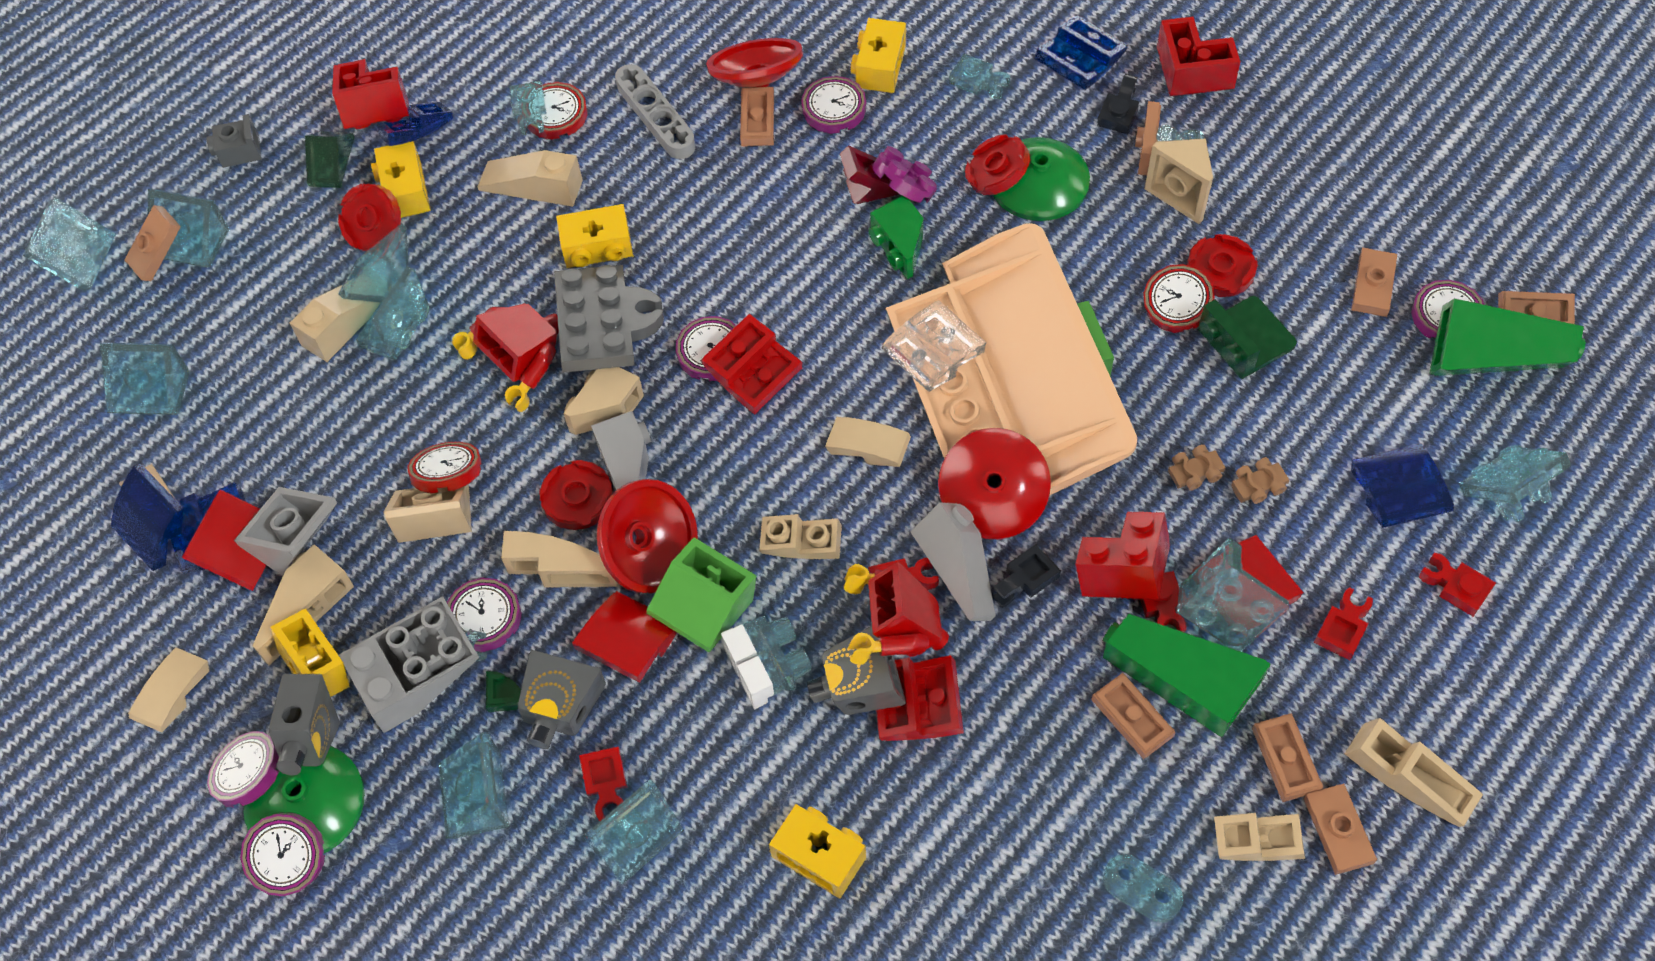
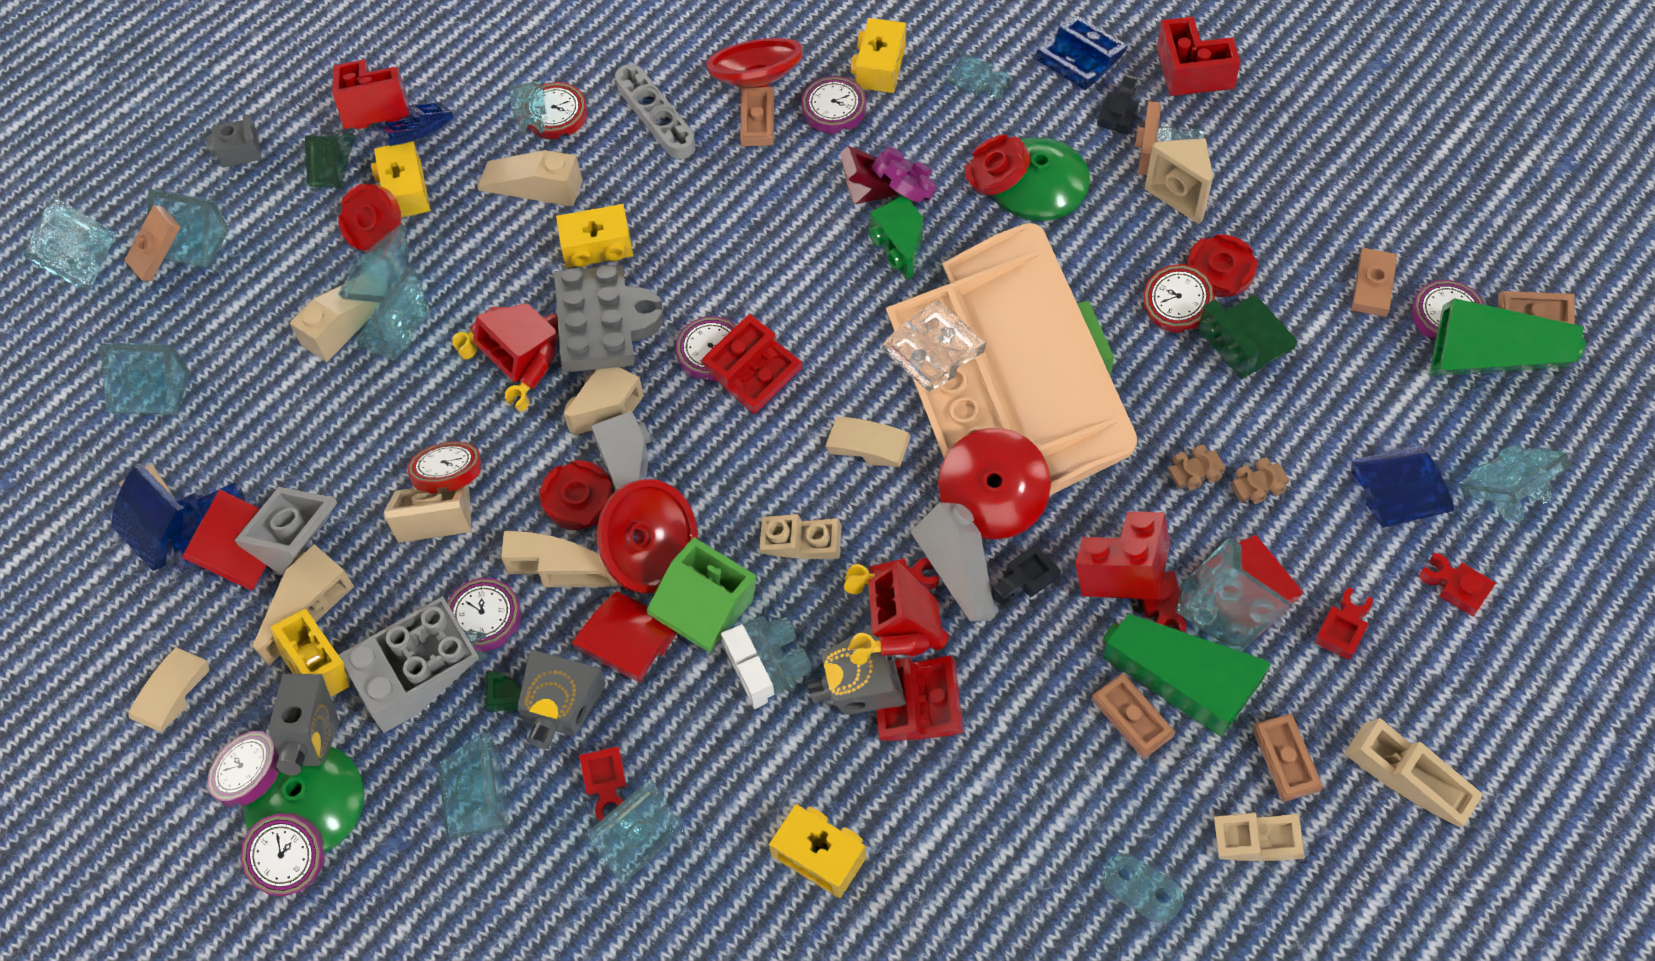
(1340, 829): nougat plate -> none

